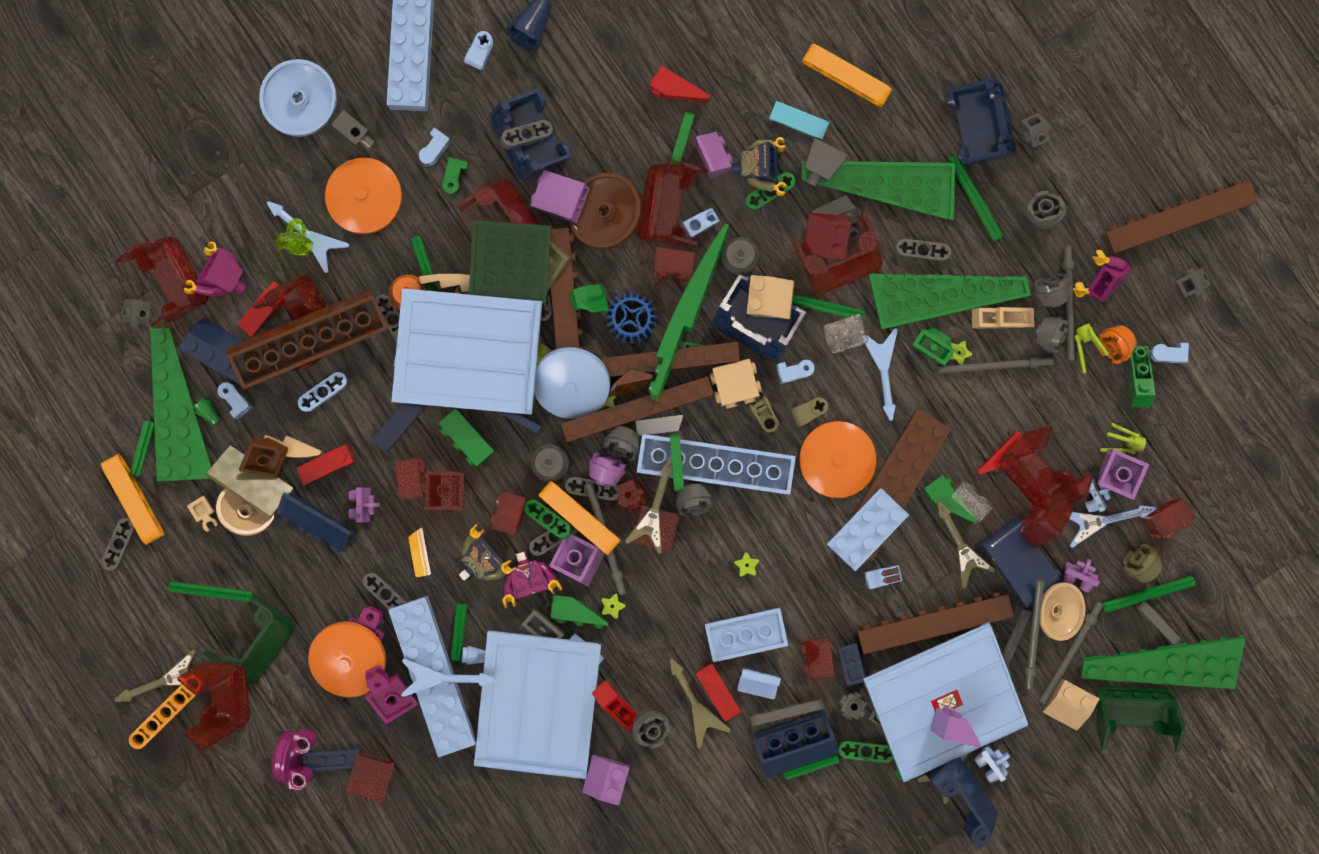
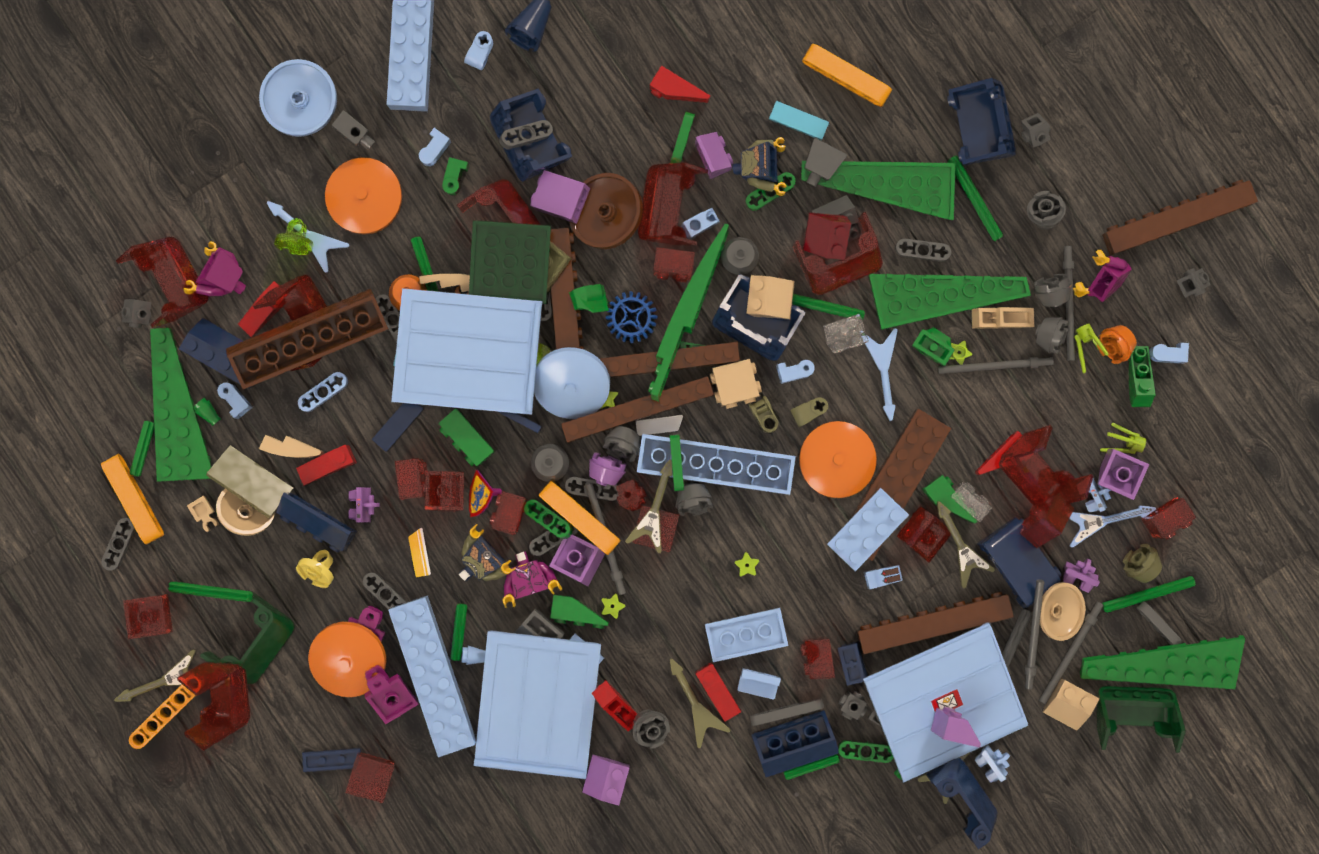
(147, 616): none -> clear red brick
(263, 457): reddish brown slope -> none
(288, 757): magenta piece -> none
(317, 570): none -> light yellow tile
(428, 678): light blue piece -> none
(480, 494): none -> shield
(630, 382): reddish brown slope -> none
(924, 534): none -> clear red slope

